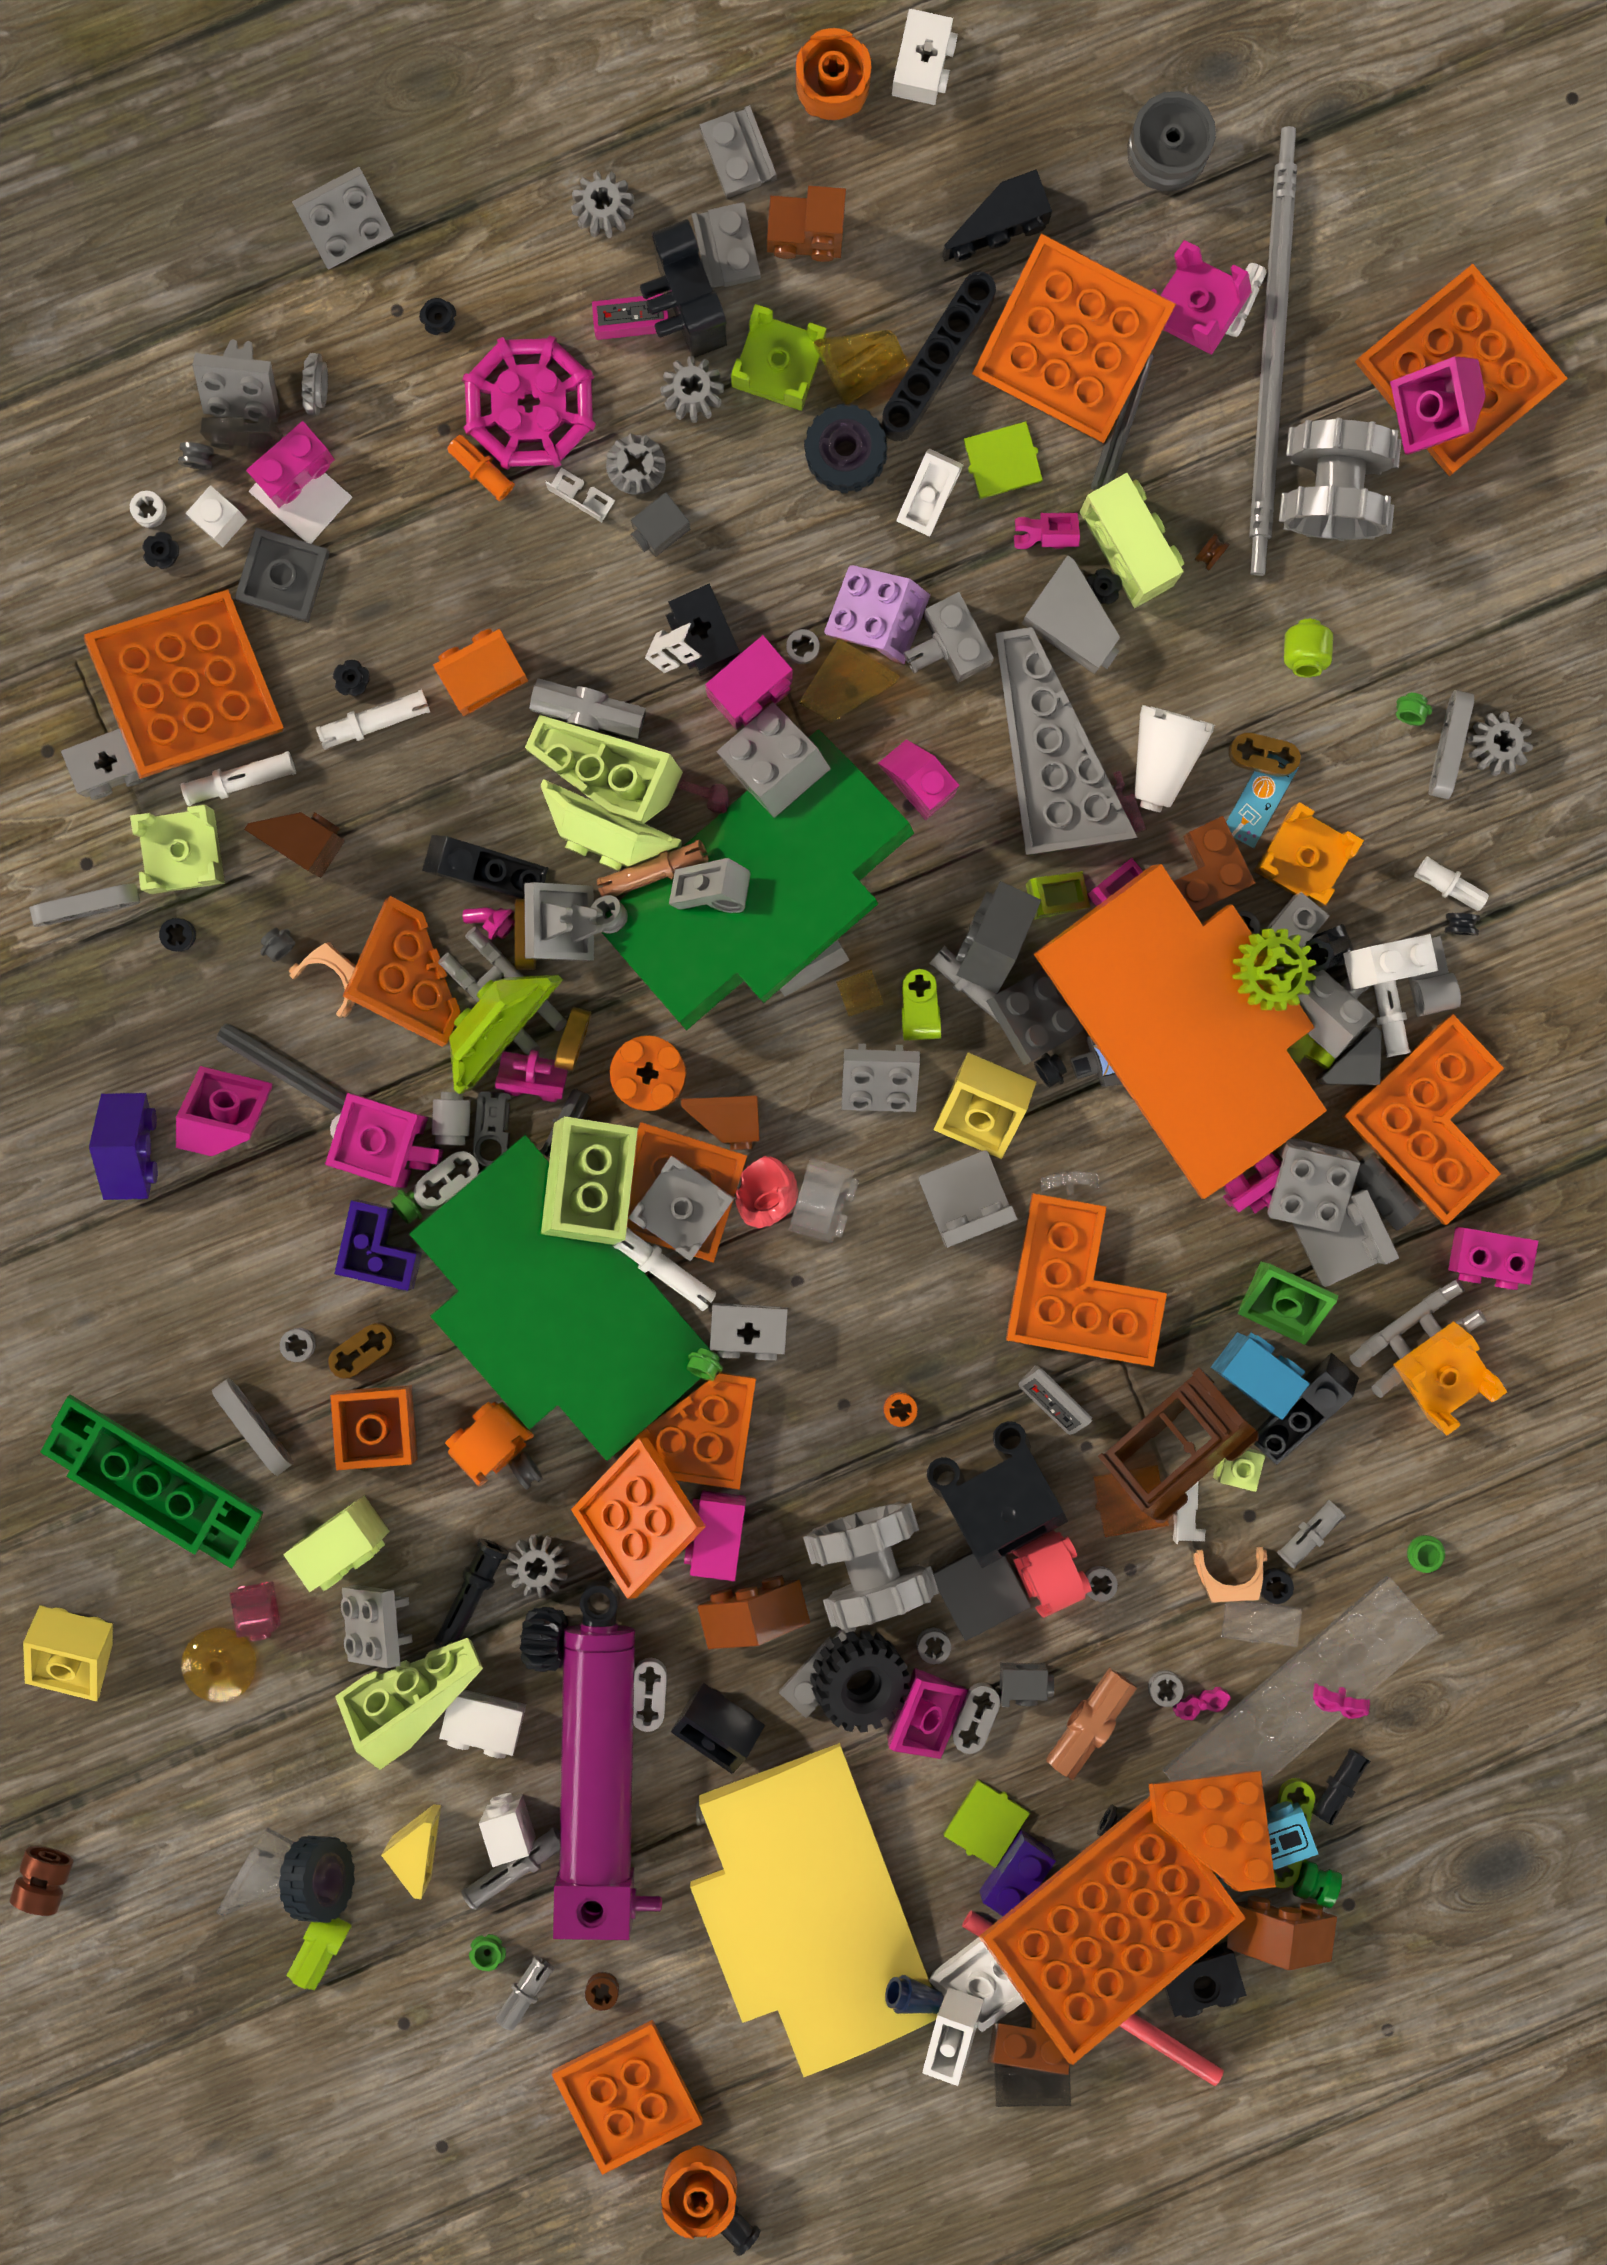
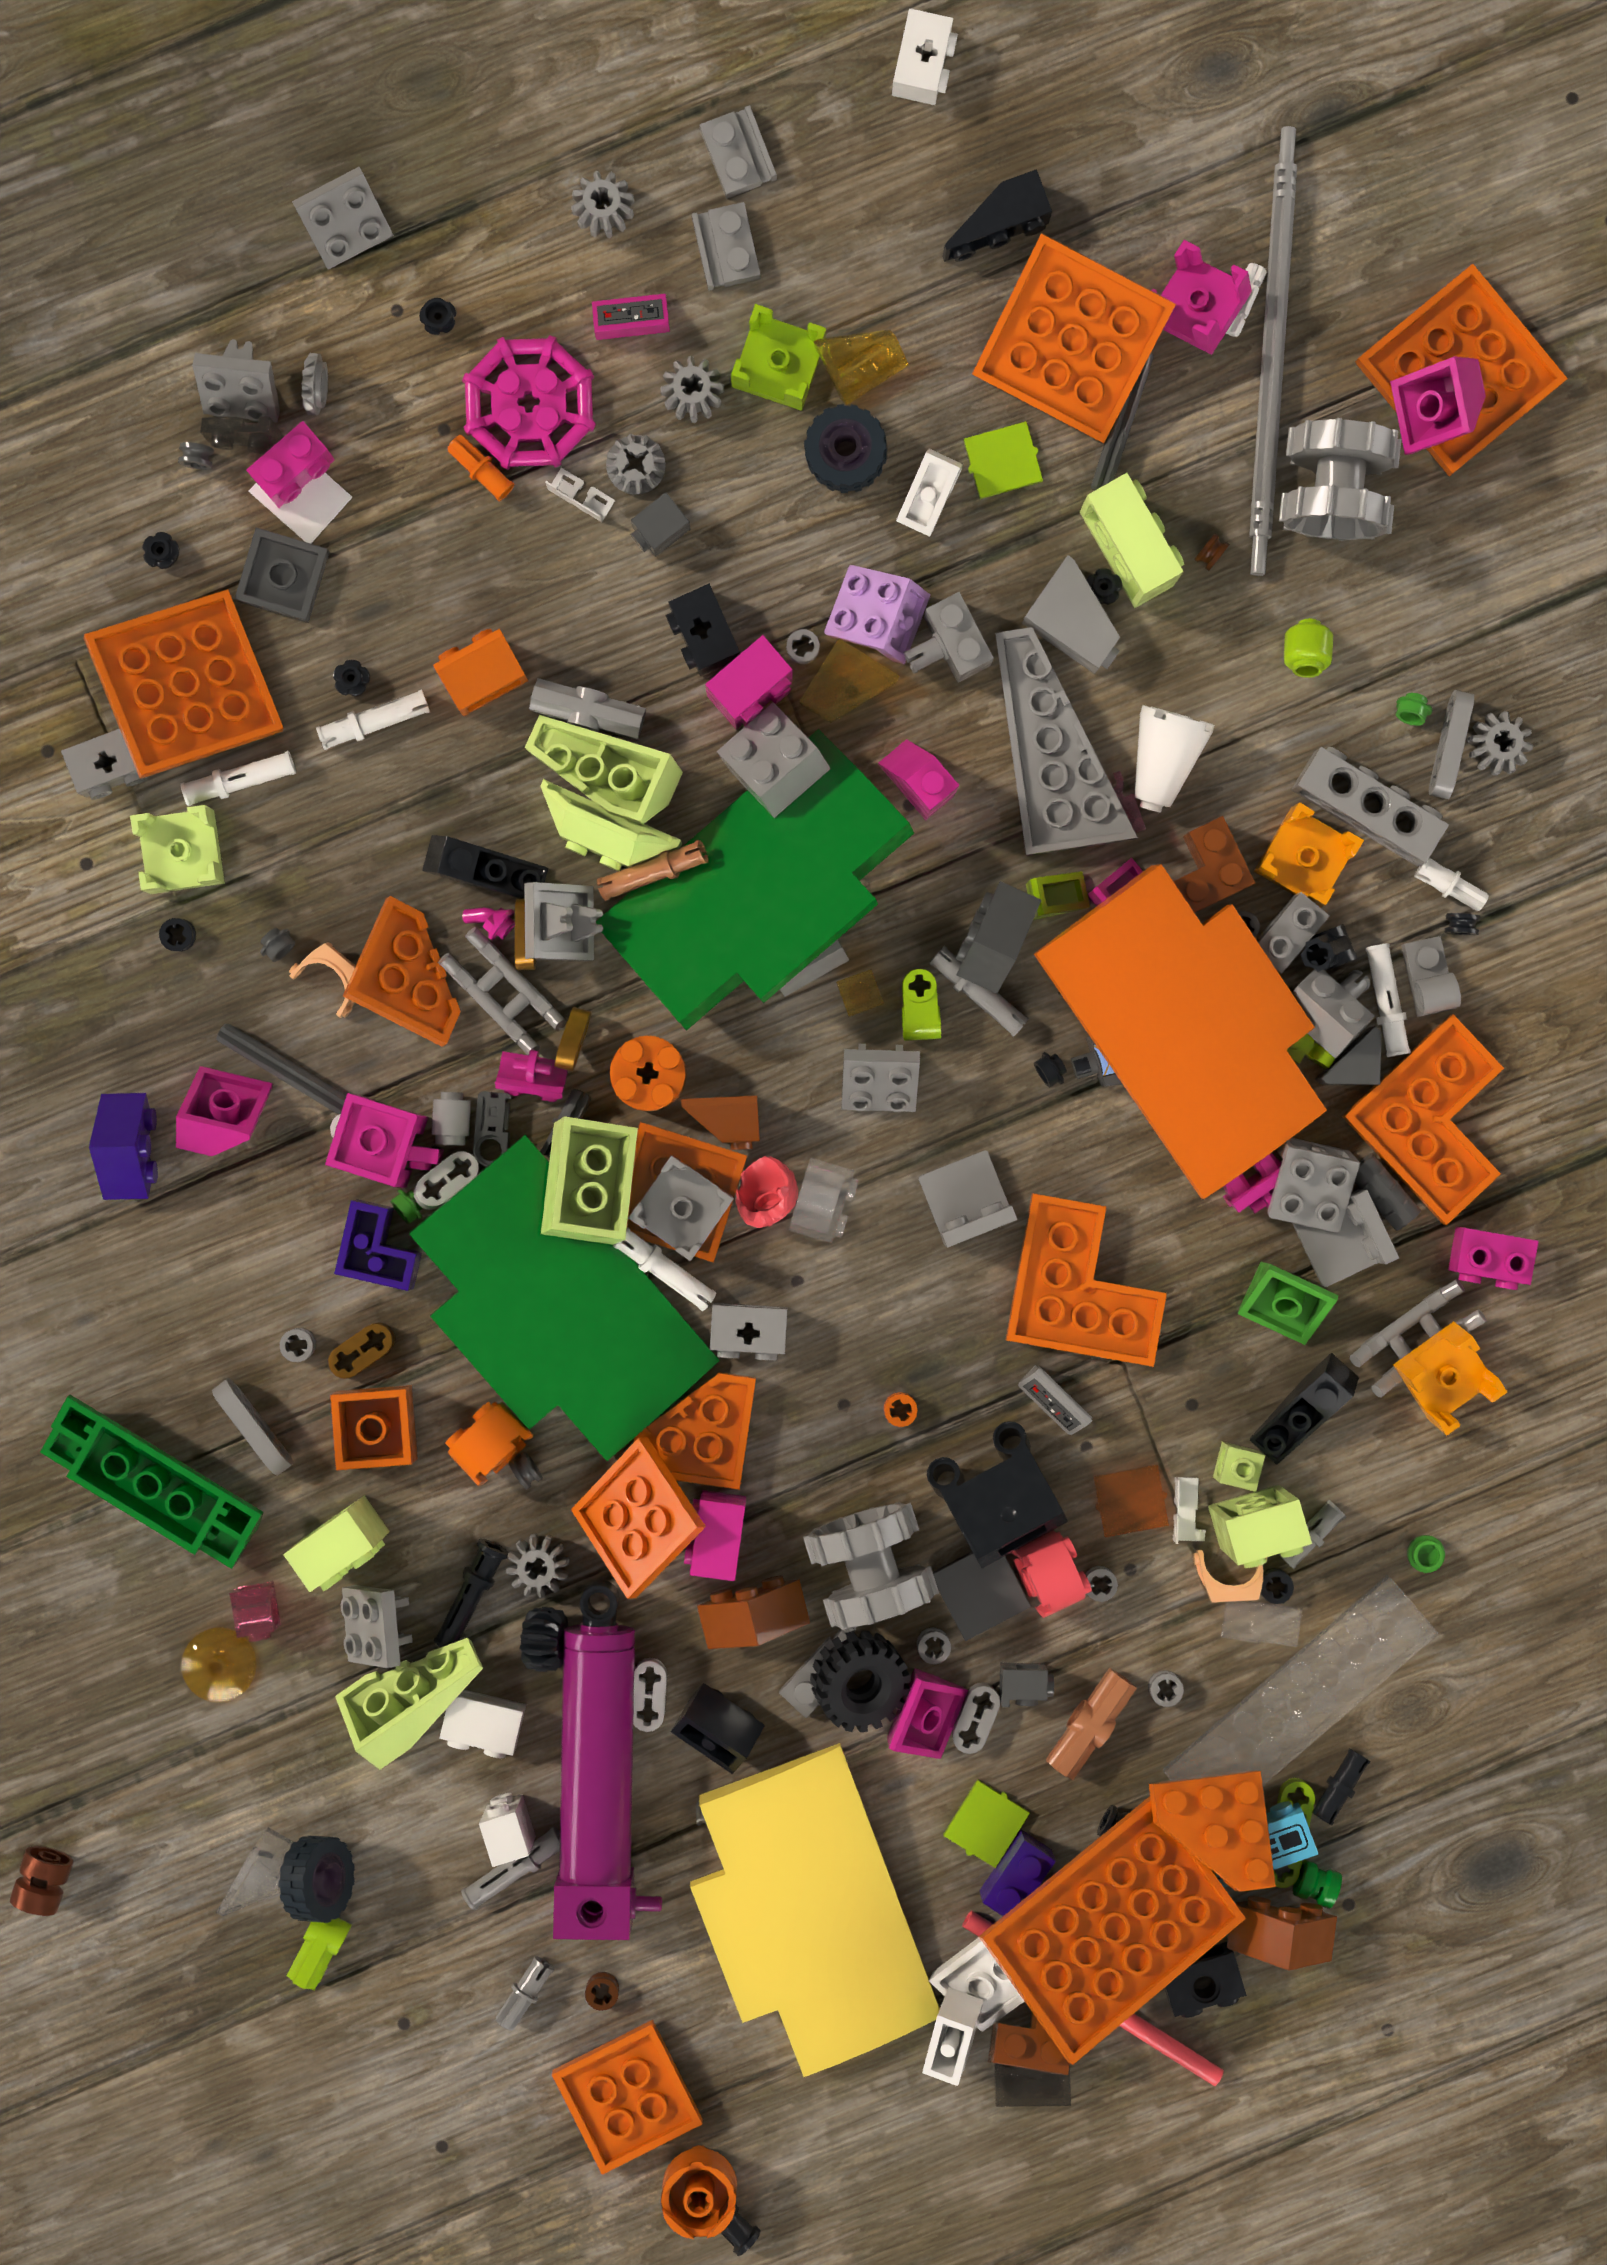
(67, 1652): light yellow slope -> none
(84, 905): light grey beam -> none
(151, 521): white bush -> none
(216, 516): white brick -> none
(302, 839): reddish brown slope -> none
(413, 1850): light yellow slope -> none
(487, 1962): bright green plate -> none
(494, 1023): lime wedge -> none
(619, 913): light grey bush -> none
(664, 640): white piece -> none
(688, 291): black piece -> none
(704, 1364): bright green plate -> none
(715, 883): light grey plate -> none
(716, 795): clear pink hand -> none
(807, 224): dark orange brick -> none
(833, 96): orange brick -> none
(912, 1996): dark blue cone -> none
(945, 340): black beam -> none
(985, 1105): light yellow slope -> none
(1034, 1016): dark grey plate -> none
(1052, 529): dark pink plate -> none
(1069, 1178): clear piece -> none
(1171, 141): dark grey wheel -> none
(1212, 1700): dark pink piece -> none
(1229, 1440): reddish brown piece -> none
(1258, 804): medium azure sticker -> none
(1260, 1526): none -> yellowish green brick
(1262, 1377): dark azure brick -> none
(1267, 746): pearl gold beam -> none
(1279, 983): lime gear -> none
(1316, 787): none -> light grey brick
(1334, 1702): dark pink piece -> none
(1390, 961): white brick -> none

